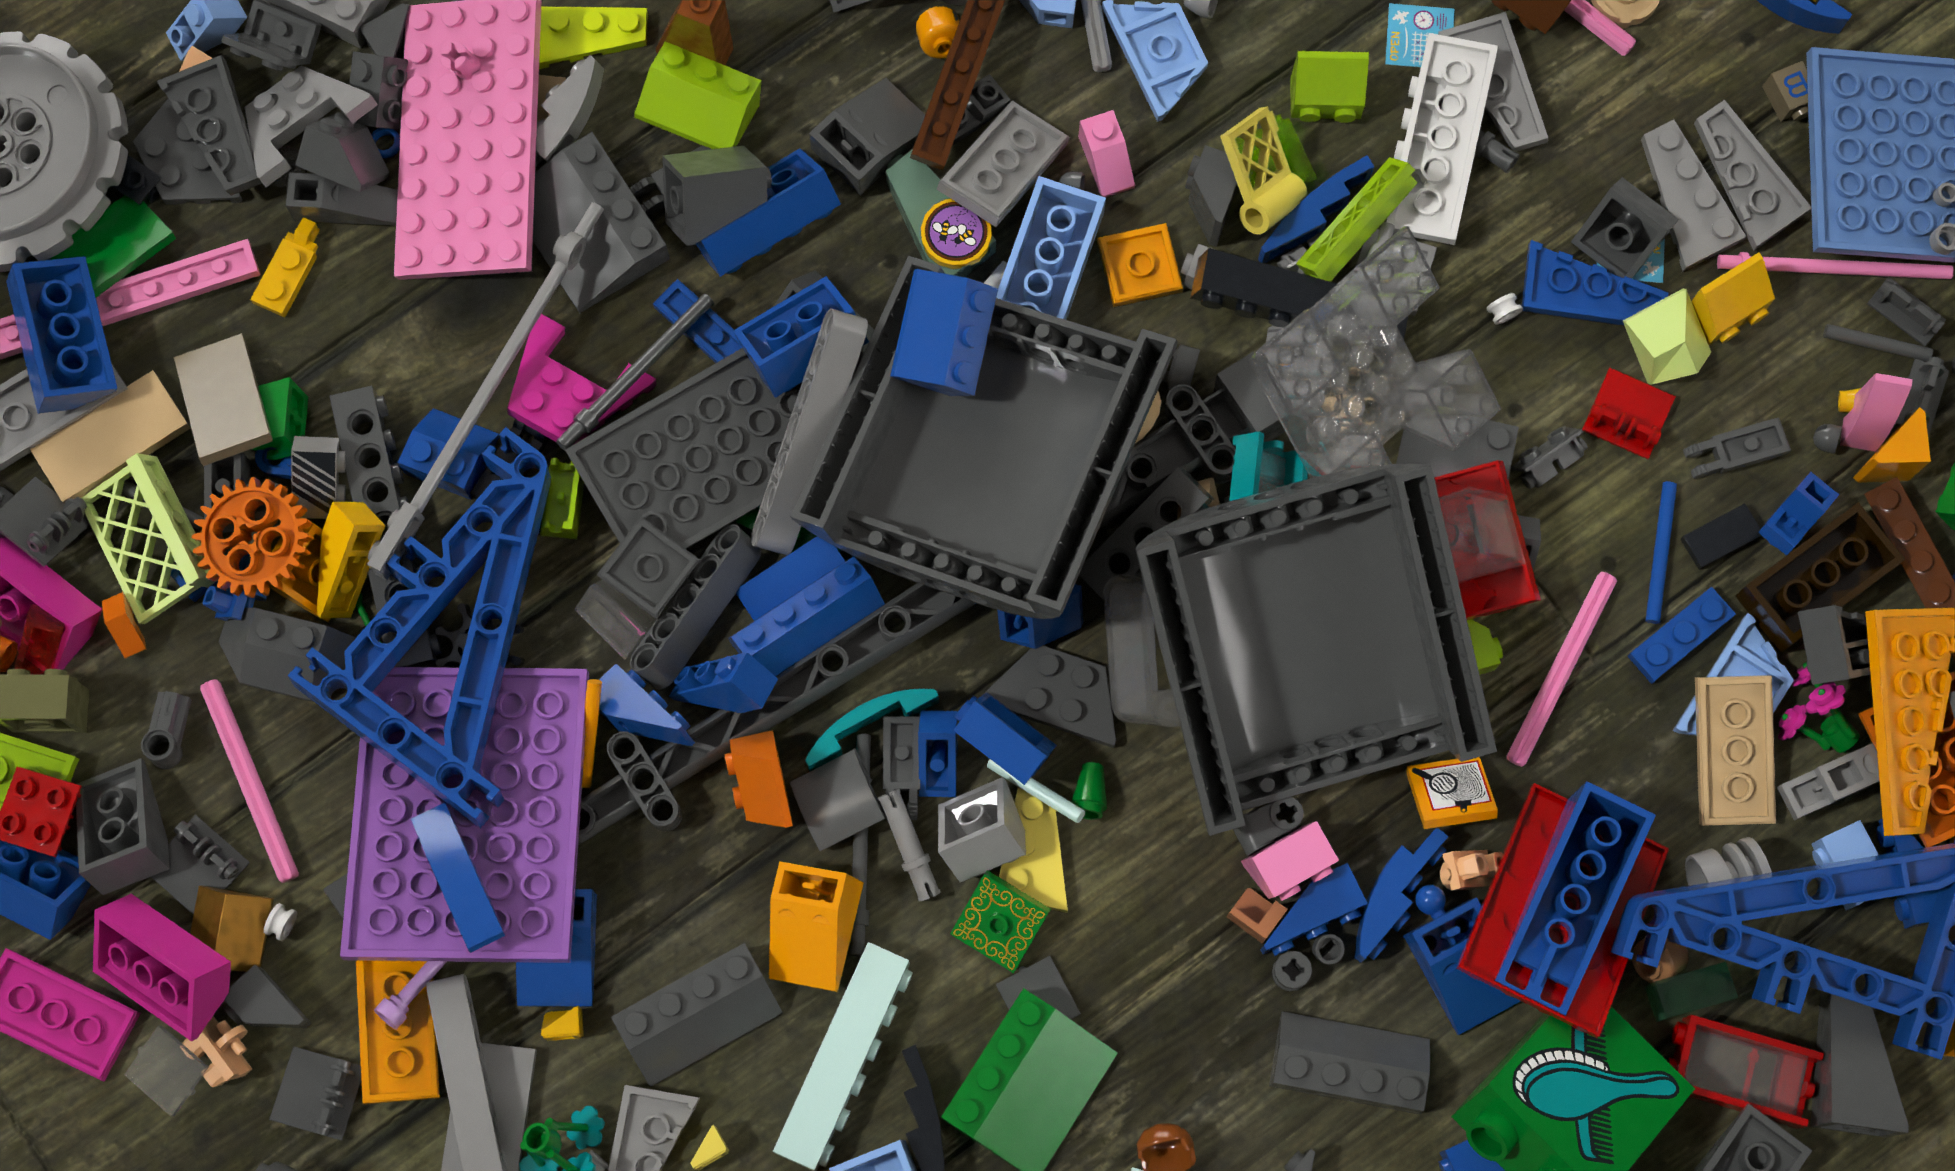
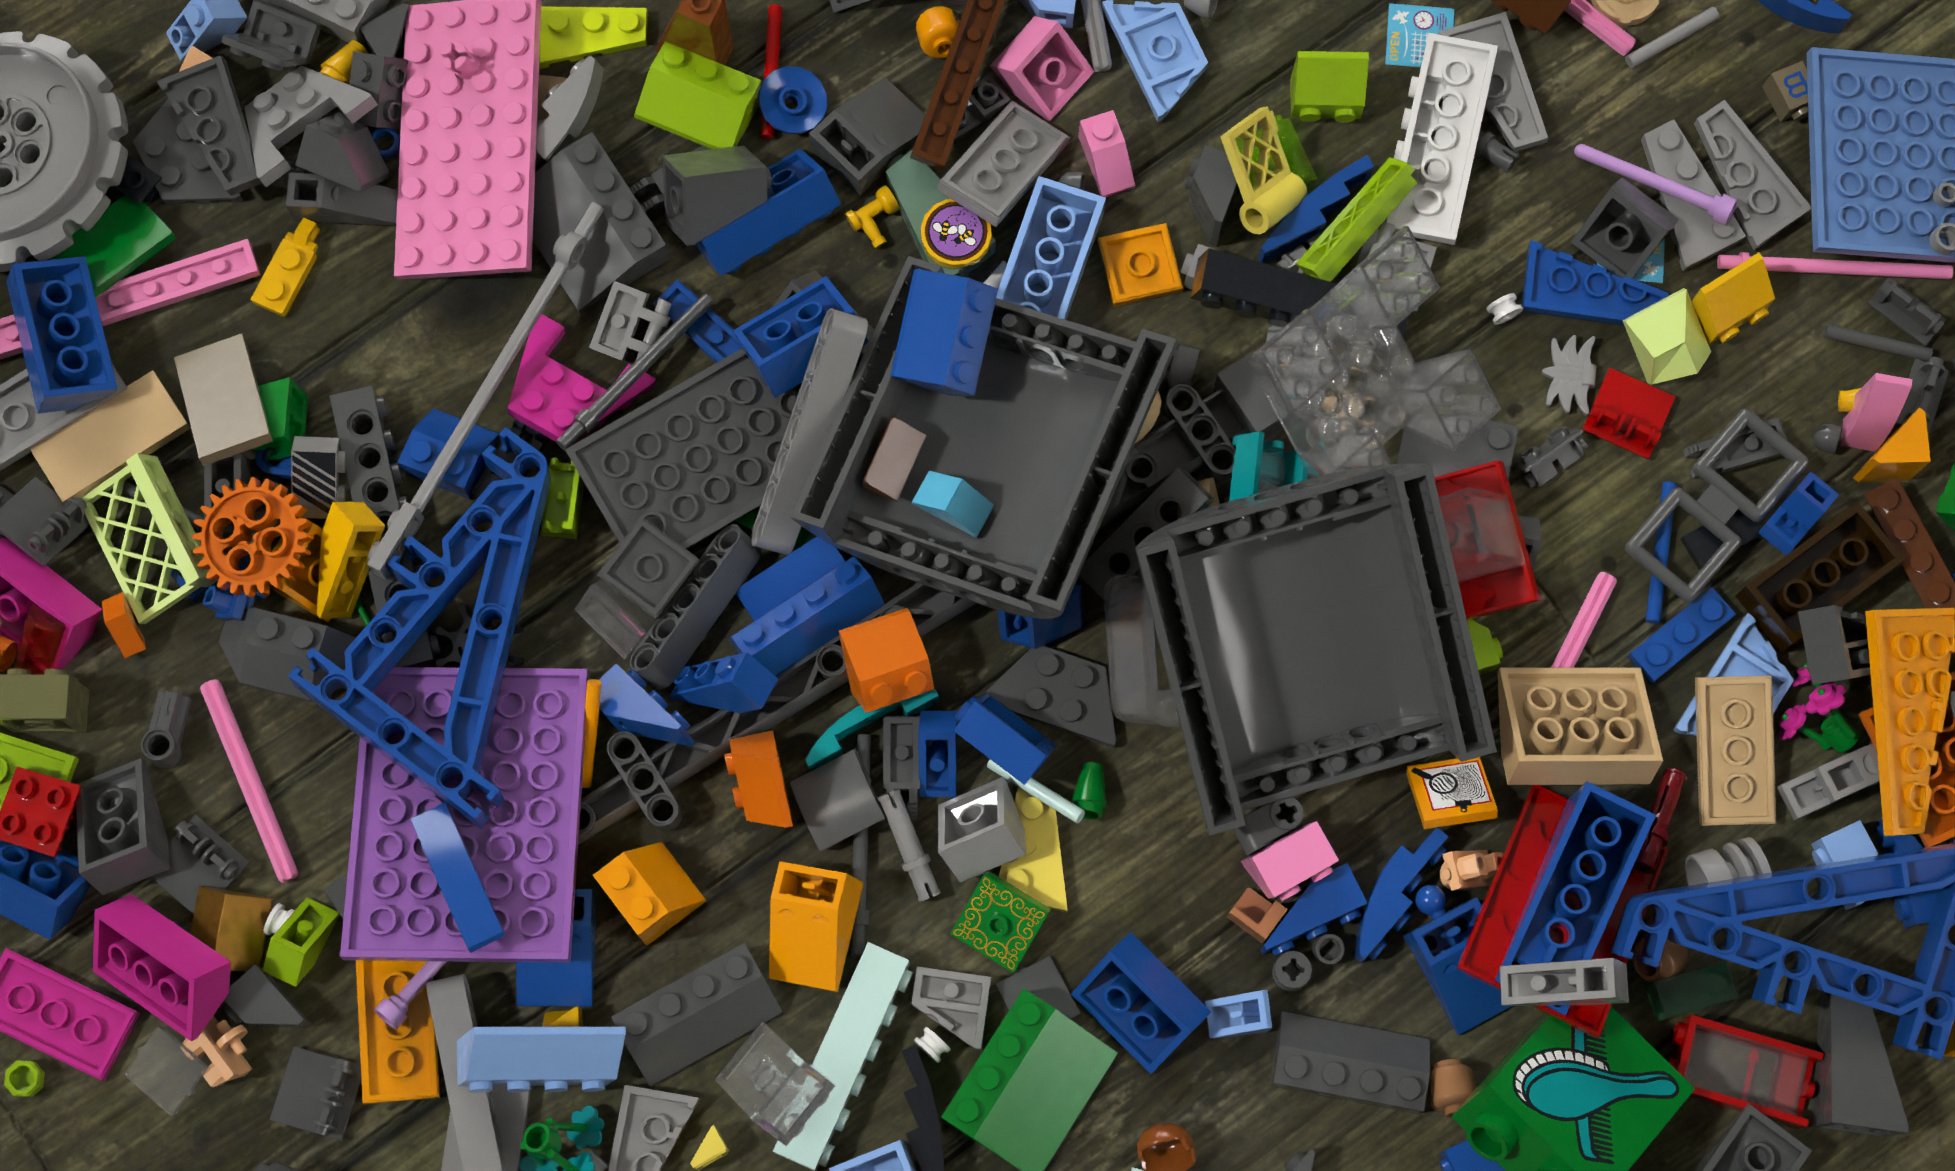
(24, 1078): none -> lime tile
(299, 941): none -> lime slope
(340, 63): none -> yellow cone
(539, 1058): none -> light blue slope
(621, 318): none -> light grey plate
(649, 890): none -> light orange slope
(771, 57): none -> red bar
(774, 1084): none -> clear slope
(794, 85): none -> blue dish
(864, 216): none -> yellow piece
(885, 660): none -> orange slope
(894, 459): none -> slope
(932, 1044): none -> white bush
(953, 502): none -> medium azure slope
(953, 1001): none -> light grey wing
(1042, 67): none -> bright pink slope
(1140, 1002): none -> blue slope
(1239, 1015): none -> light blue slope
(1450, 1085): none -> medium nougat head
(1565, 983): none -> light grey slope
(1571, 374): none -> light grey piece
(1576, 726): none -> tan slope
(1664, 808): none -> dark red pin
(1672, 37): none -> light grey bar
(1717, 505): none -> dark grey bar
(1719, 207): none -> lavender piece

